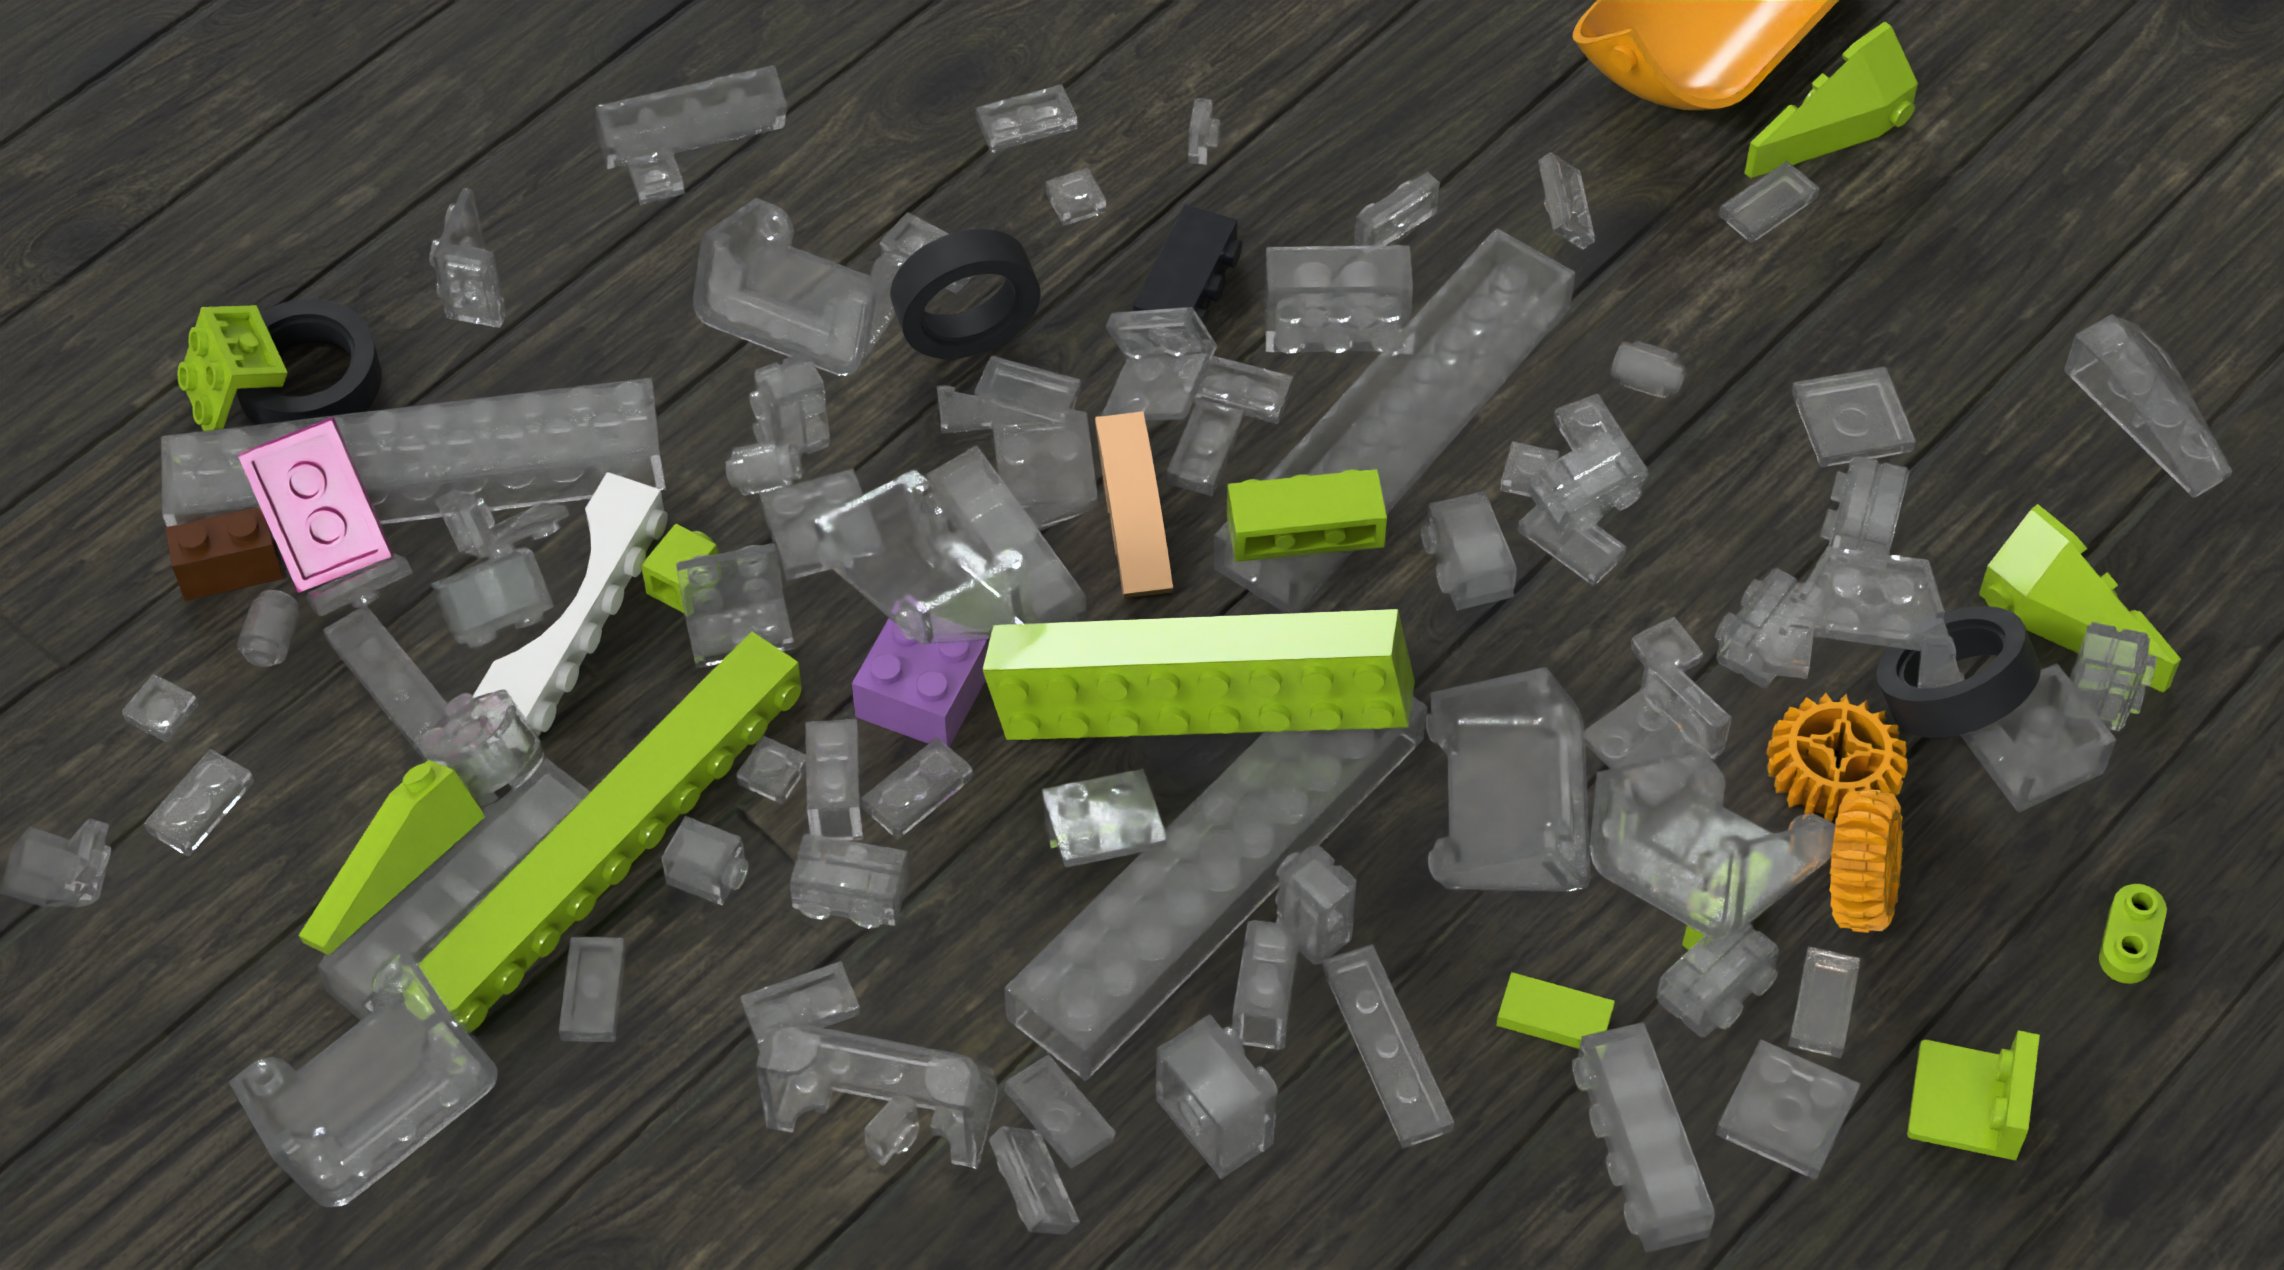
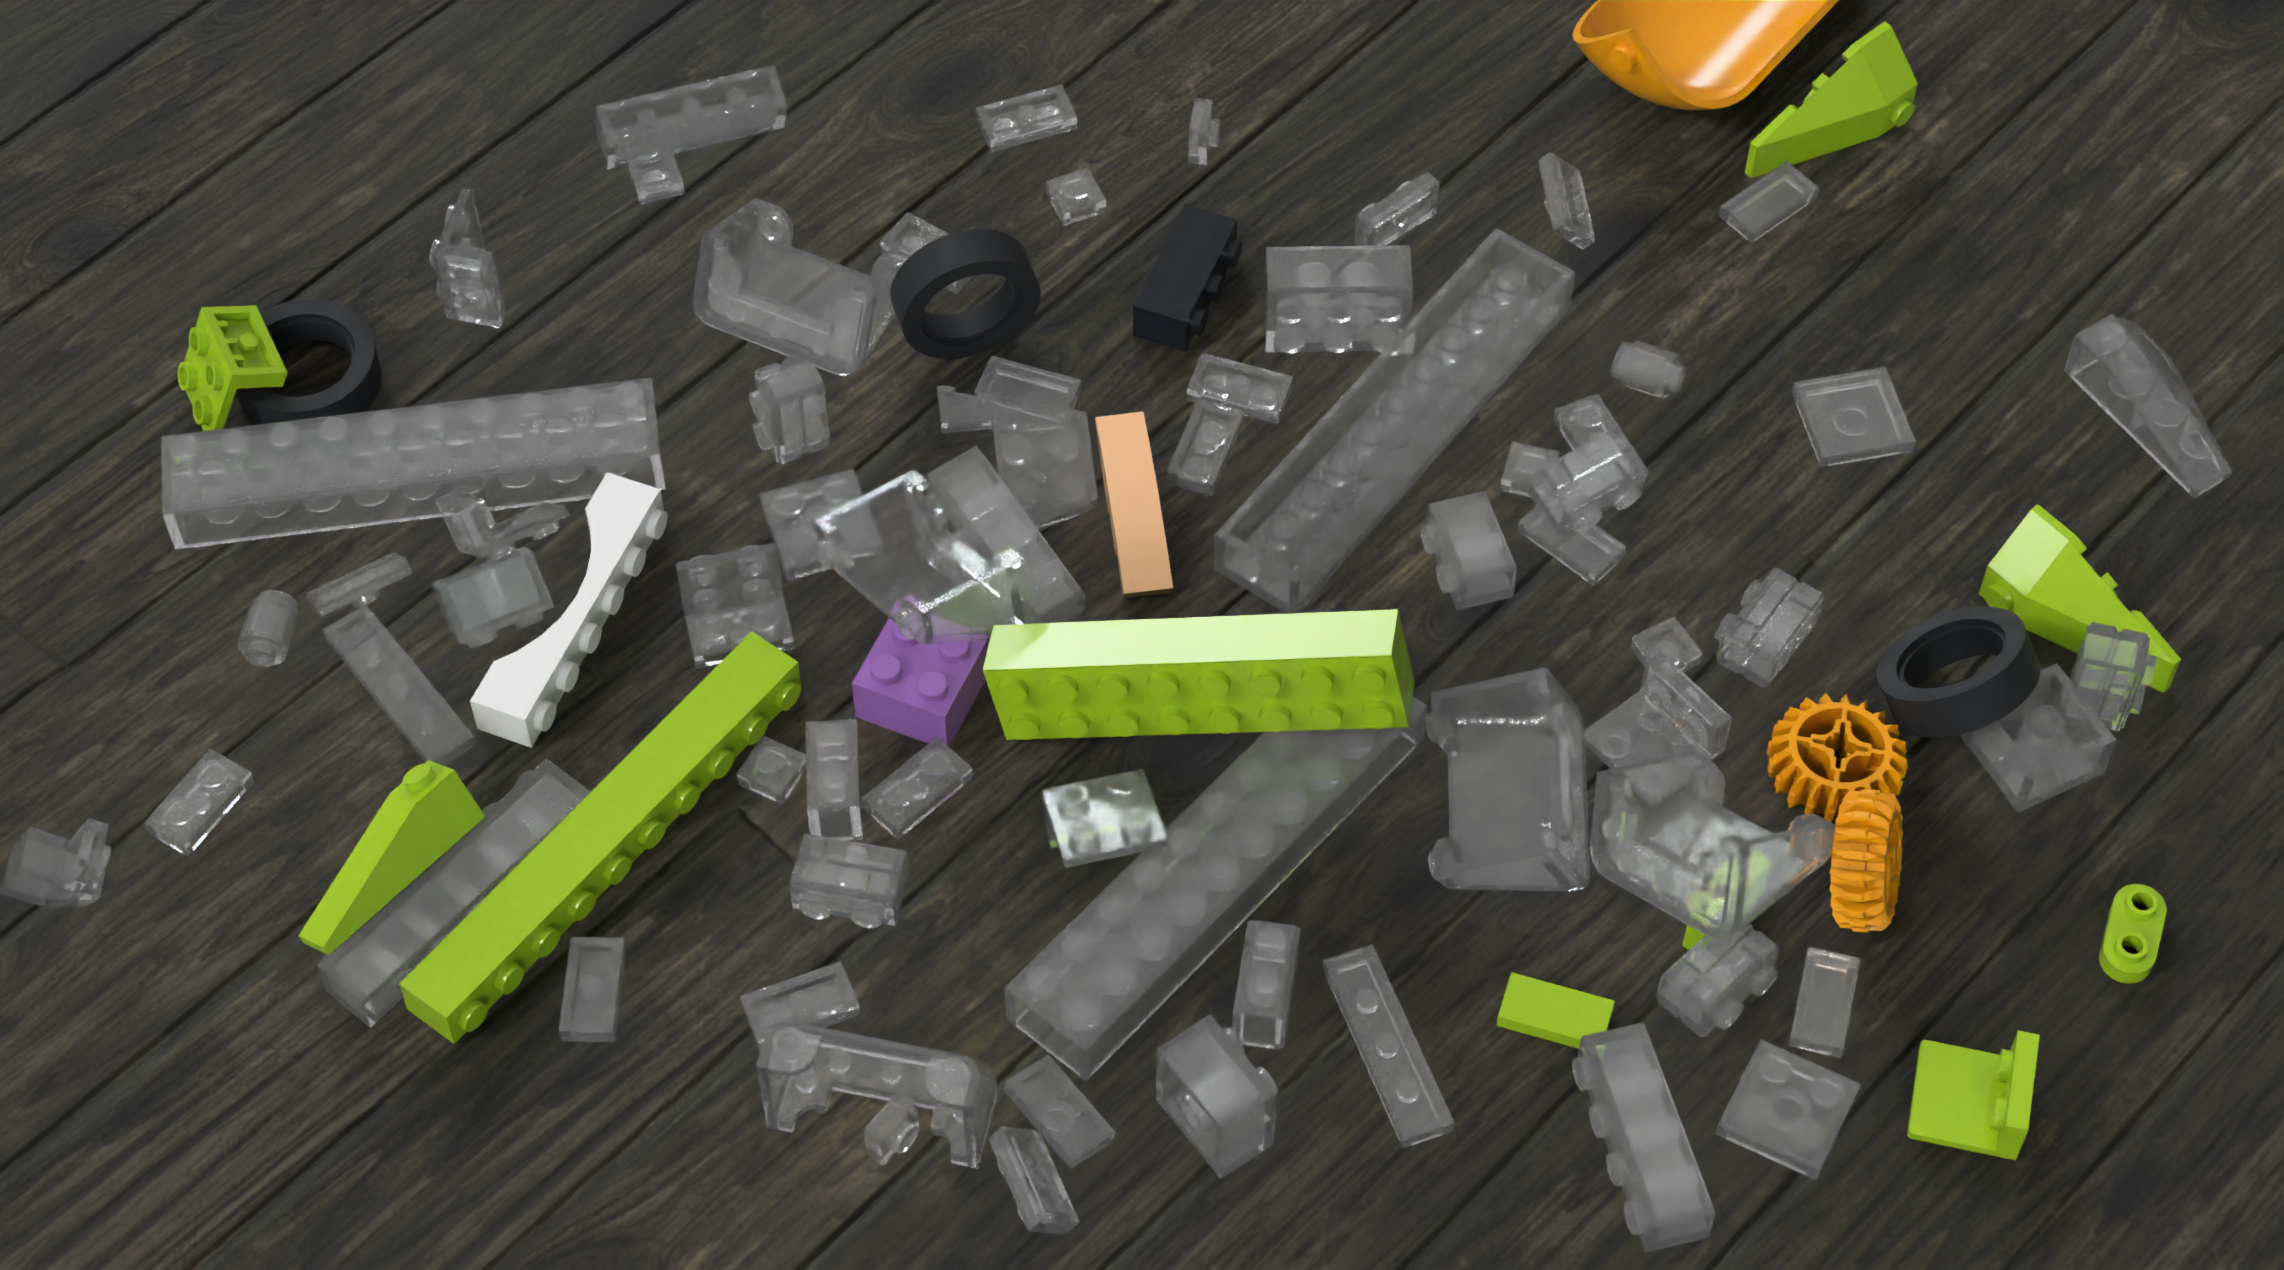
(160, 708): clear plate -> none
(223, 553): reddish brown brick -> none
(315, 504): plate -> none
(371, 1090): clear windscreen -> none
(484, 743): clear brick -> none
(660, 566): lime brick -> none
(704, 861): clear brick -> none
(764, 466): clear brick -> none
(1164, 362): clear bracket -> none
(1306, 515): lime brick -> none
(1317, 900): clear brick -> none
(1868, 506): clear brick -> none
(1868, 602): clear wing -> none

